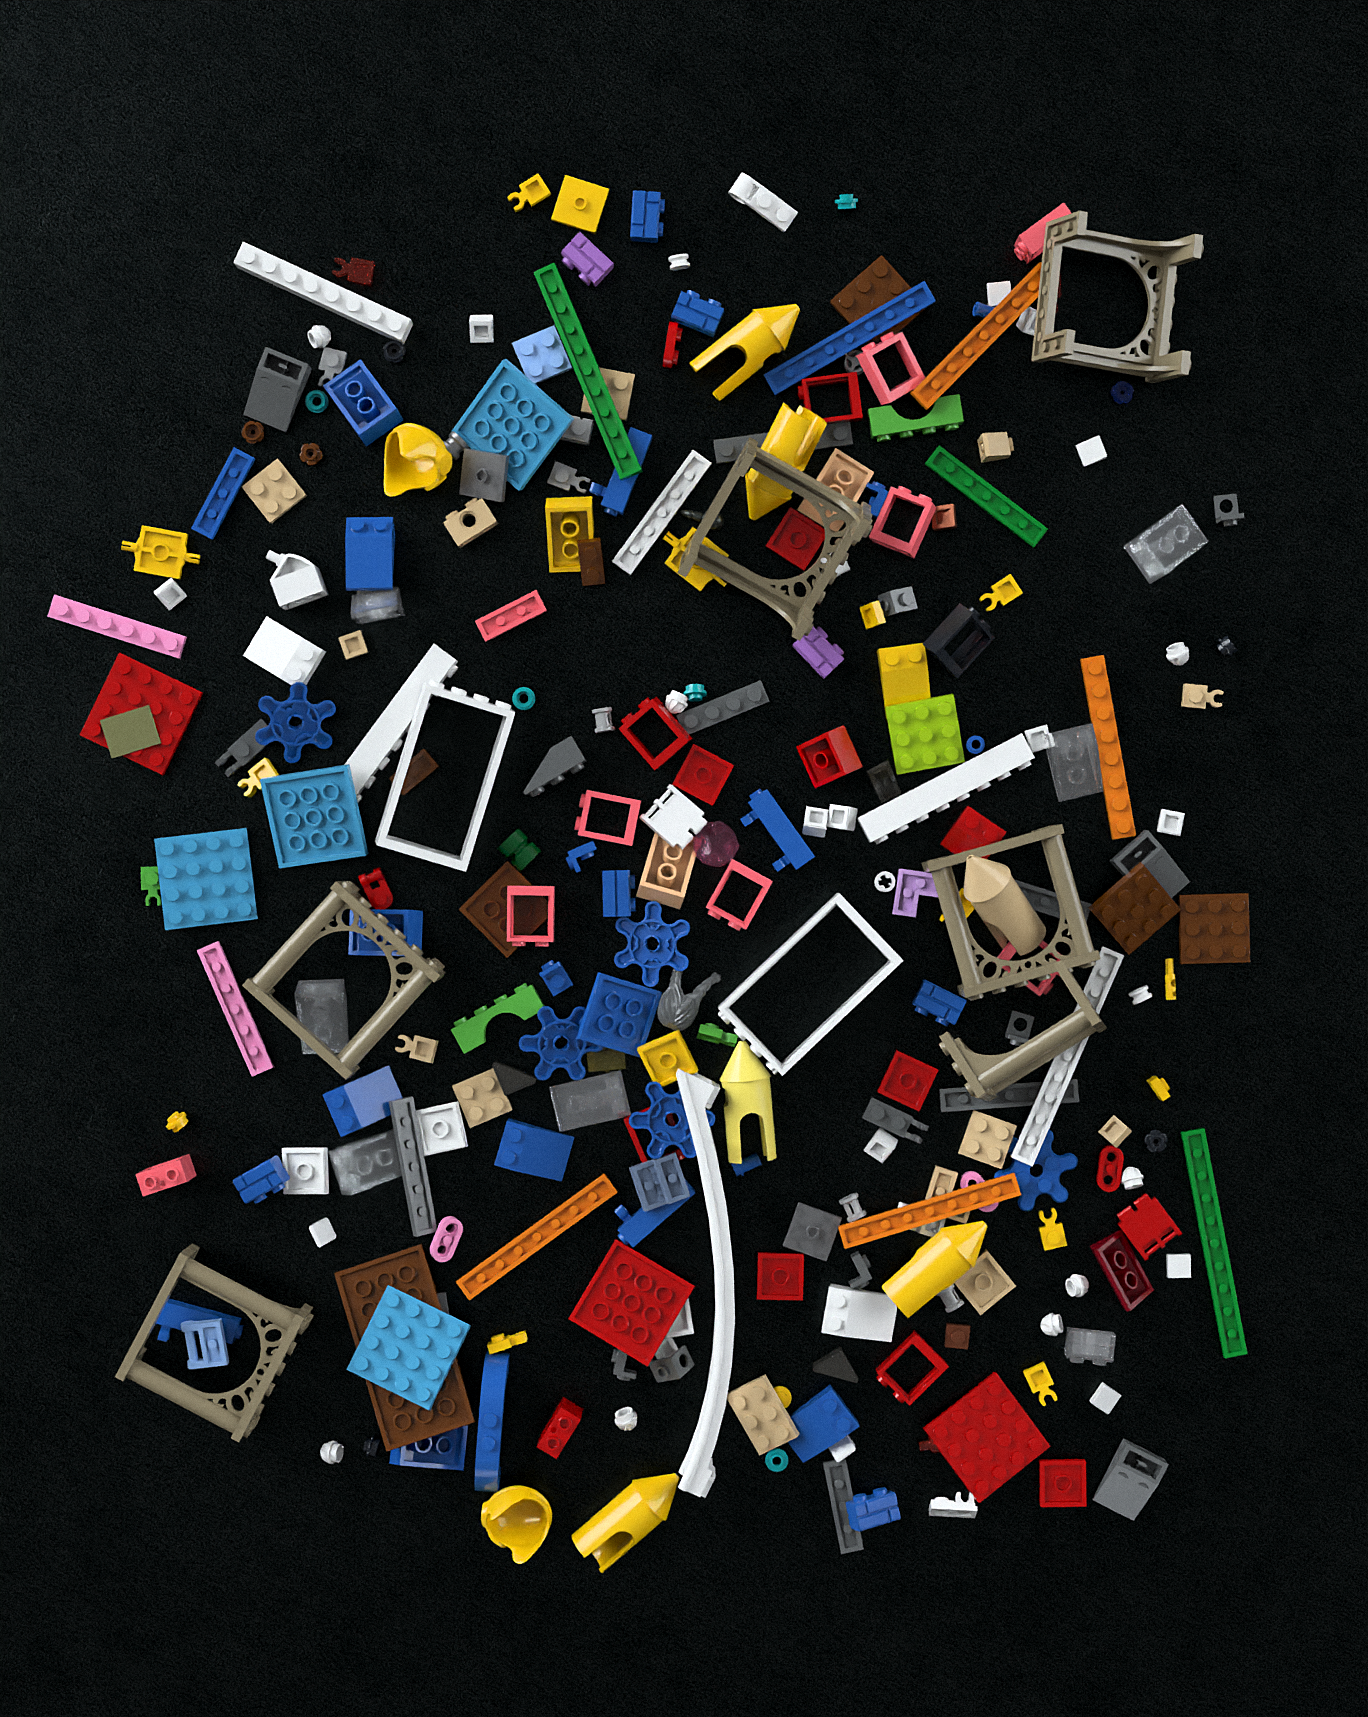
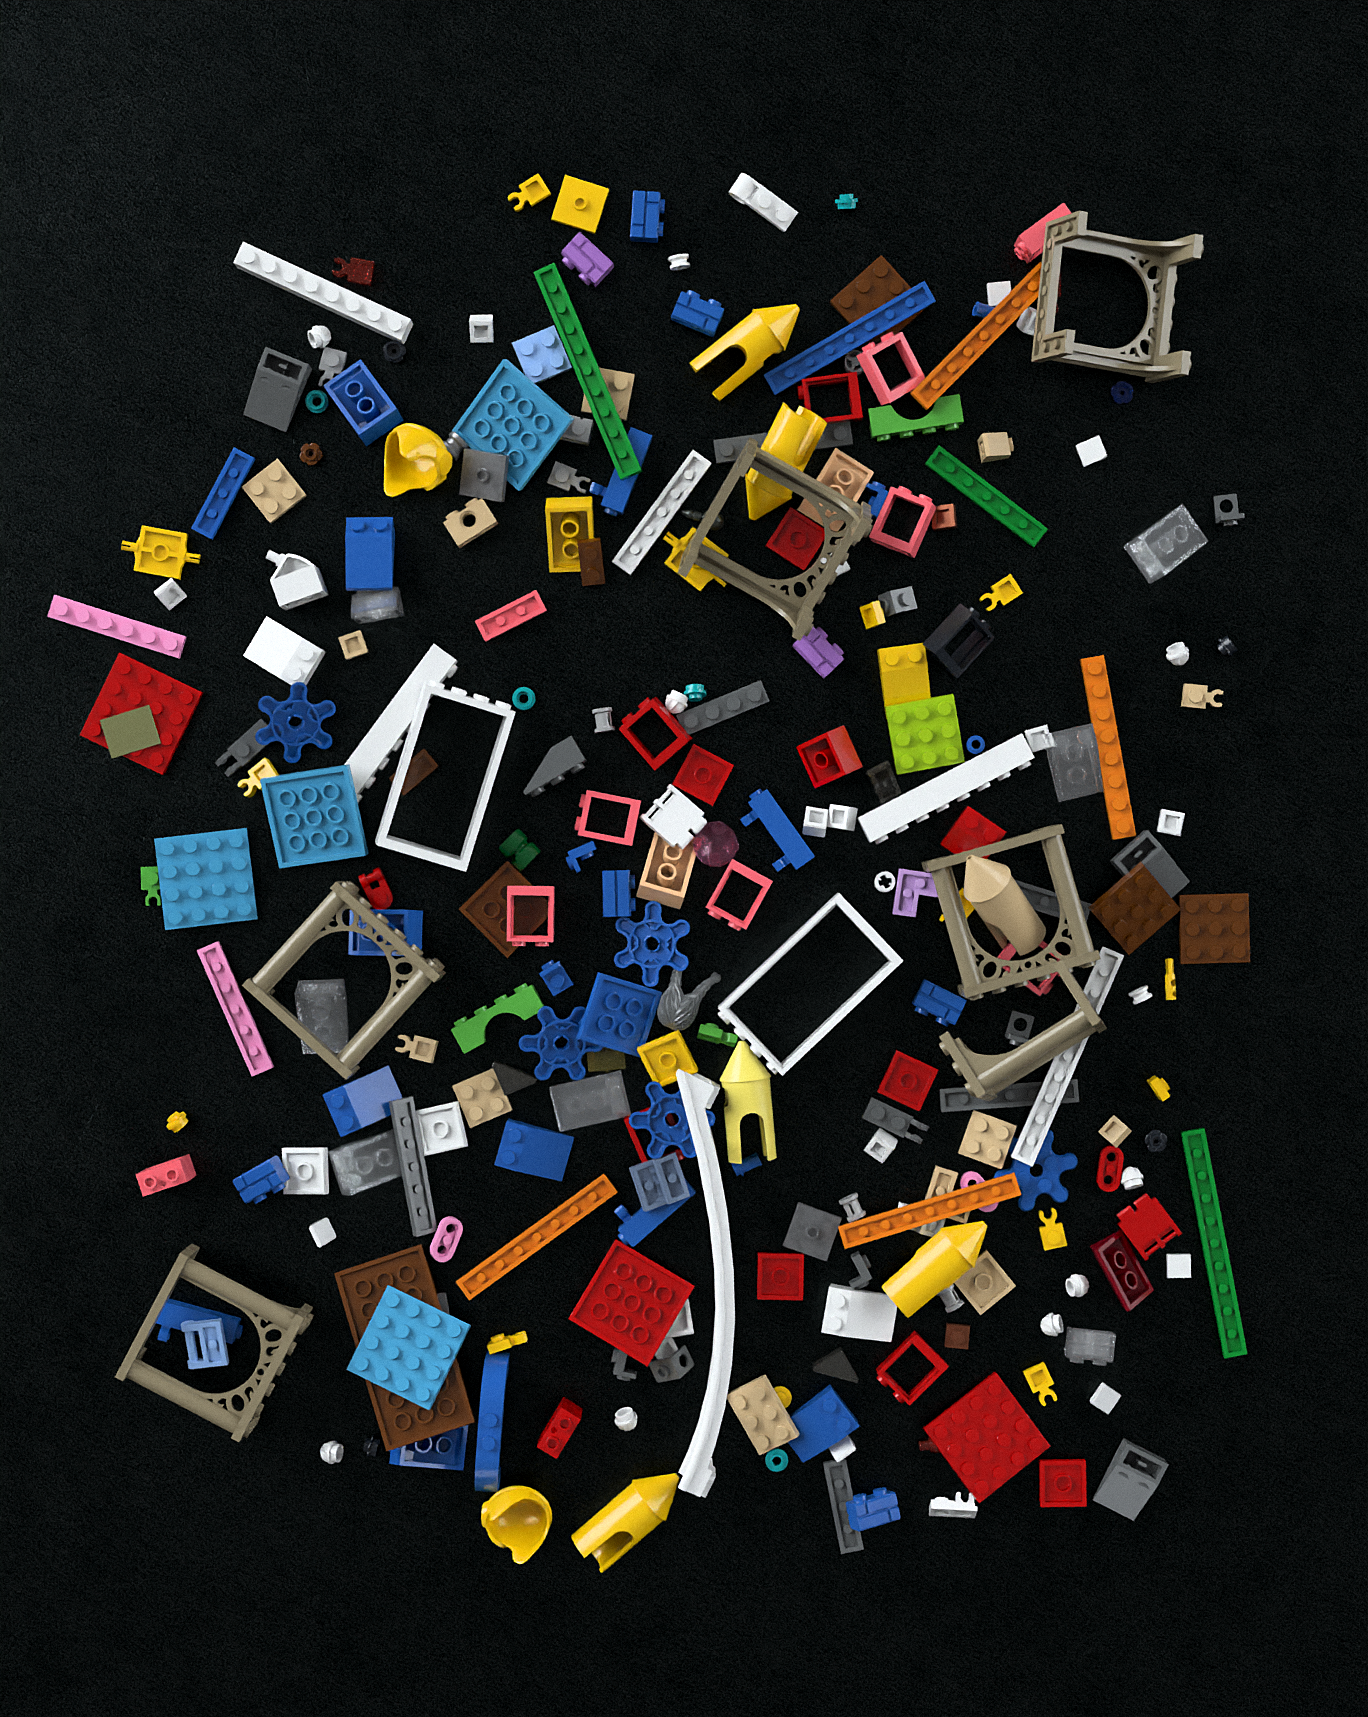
(252, 438): reddish brown plate -> none
(671, 355): red plate -> none

